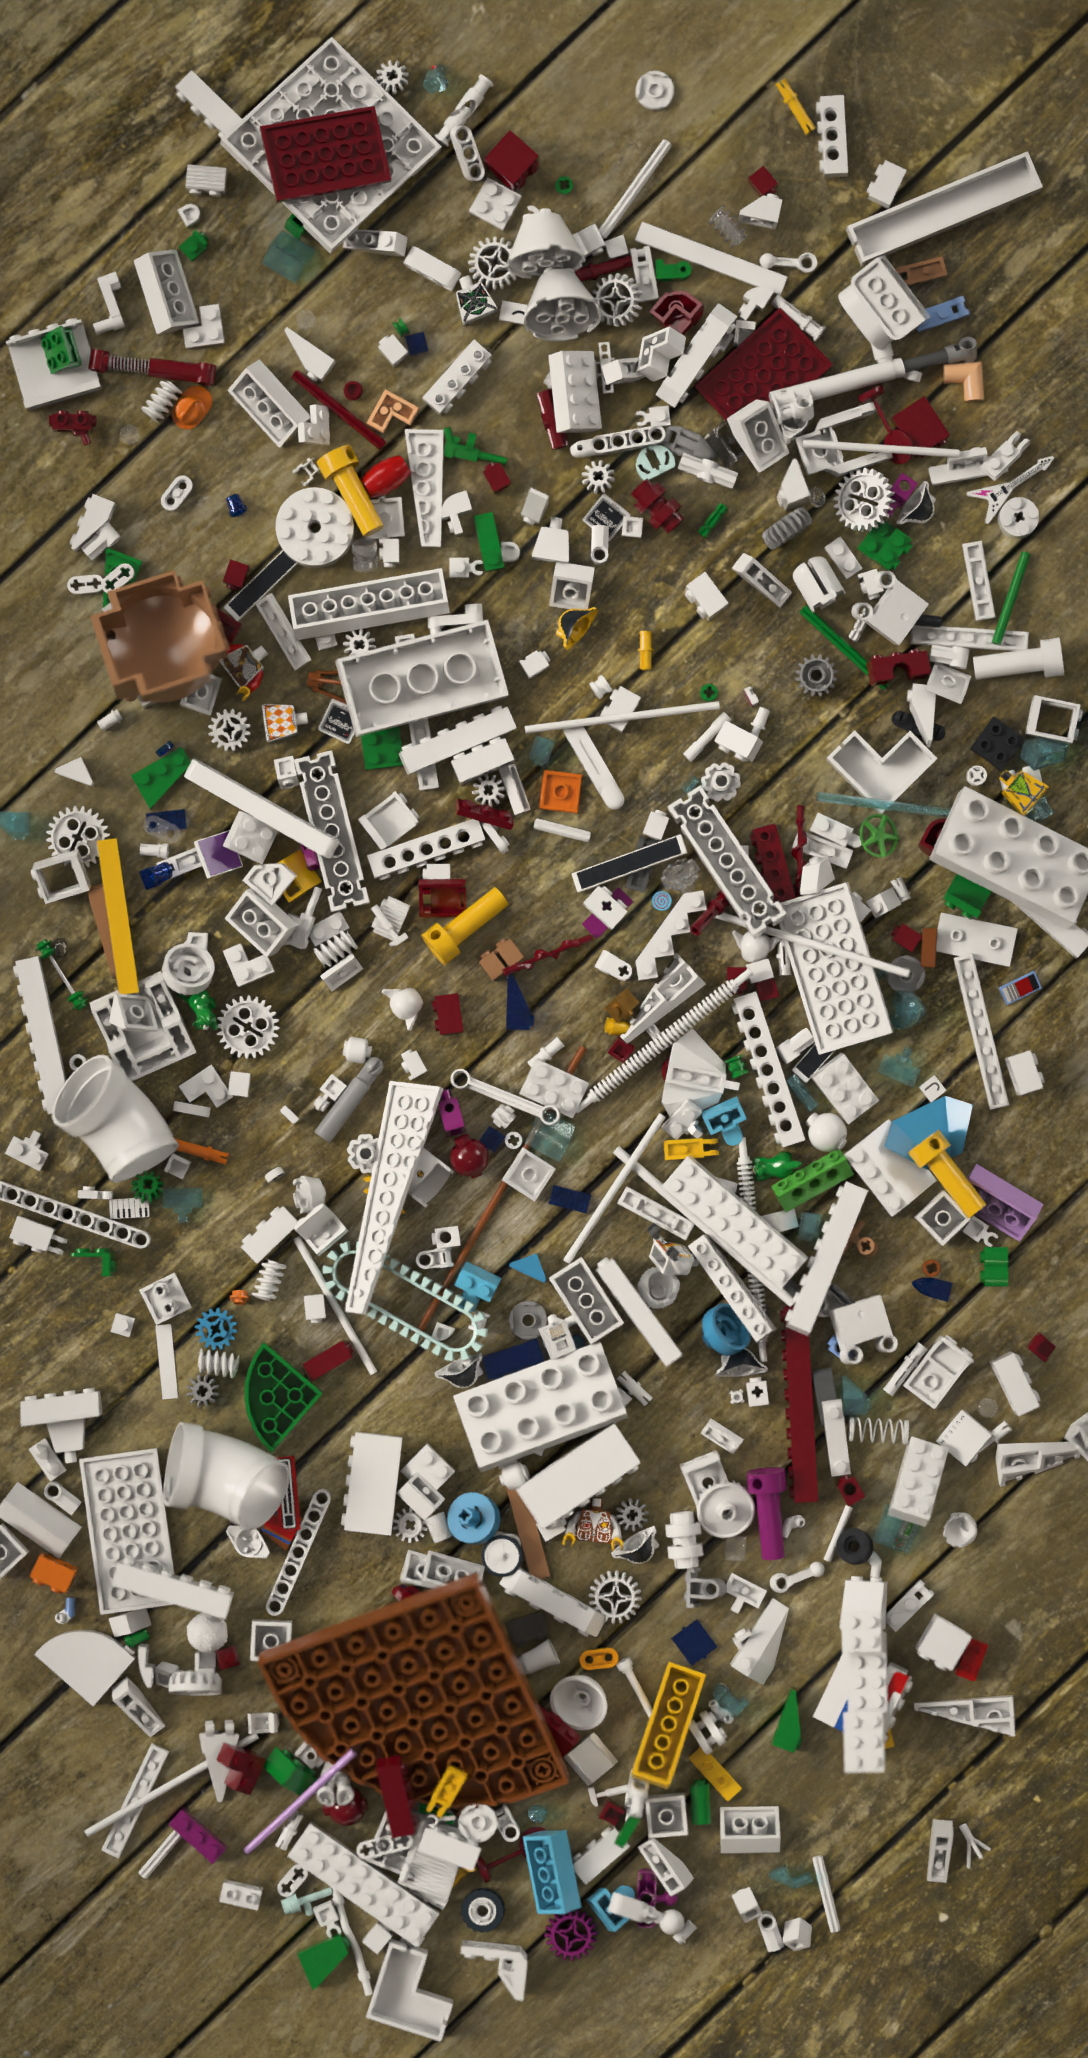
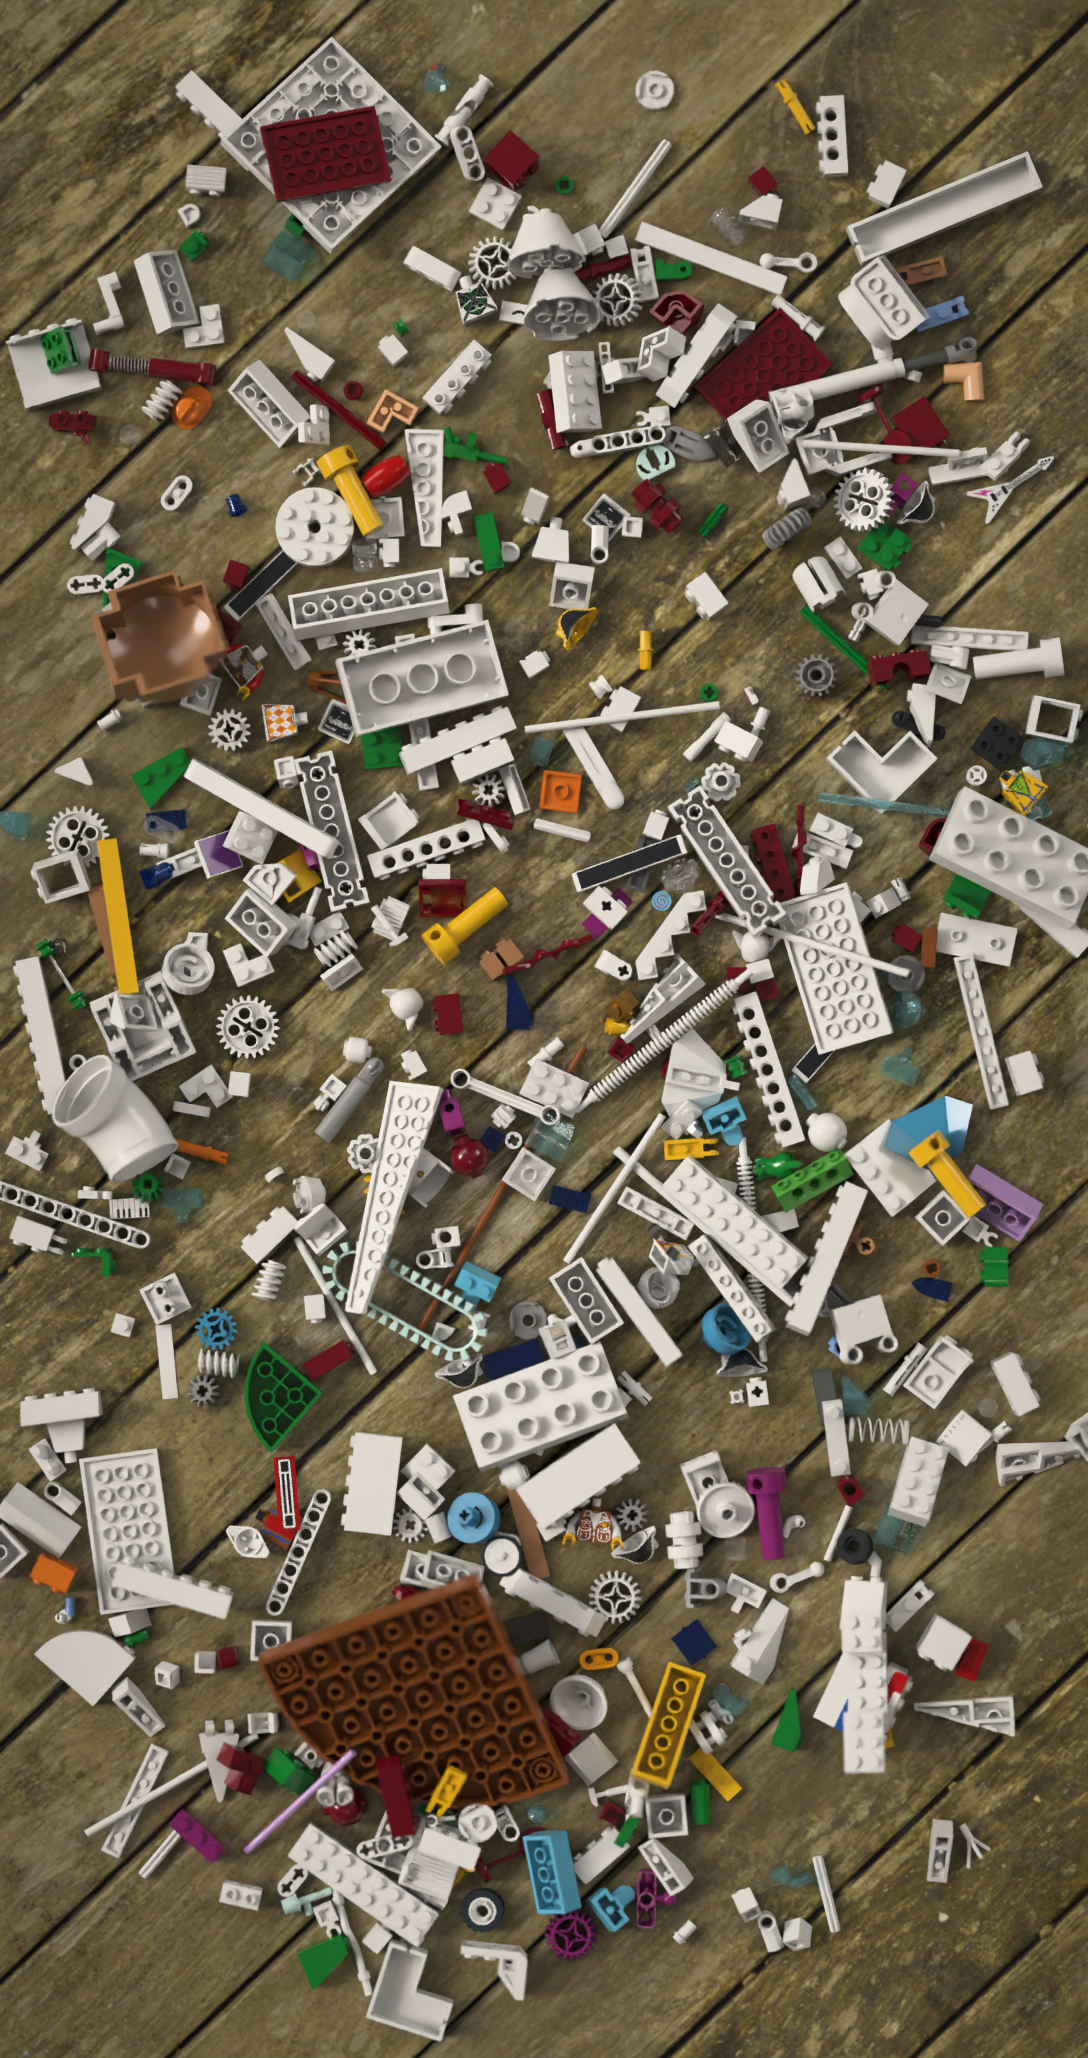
(147, 1669): white slope -> none
(164, 749): tile -> none
(195, 1683): white gear -> none
(202, 1005): green animal -> none
(207, 1632): white hair -> none
(223, 1476): white cylinder -> none
(239, 1297): orange plate -> none
(289, 1114): white tile -> none
(289, 1830): white pin -> none
(377, 242): white slope -> none
(388, 71): white gear -> none
(416, 343): clear blue plate -> none
(530, 1266): dark azure slope -> none
(597, 470): white gear -> none
(670, 1921): white beam -> none
(707, 470): white piece -> none
(722, 1436): white plate -> none
(749, 1829): white slope -> none
(756, 298): white brick -> none
(761, 579): white slope -> none
(783, 969): white pin -> none
(792, 1047): white piece -> none
(799, 1413): dark red brick -> none
(809, 1226): clear light blue brick -> none
(844, 1088): white brick -> none
(878, 835): bright green wheel -> none
(932, 1088): white tile -> none
(960, 1530): white hair -> none
(978, 580): white plate -> none
(1011, 598): green piece -> none
(1020, 987): slope -> none
(1029, 515): white brick -> none
(1041, 1347): dark red panel -> none

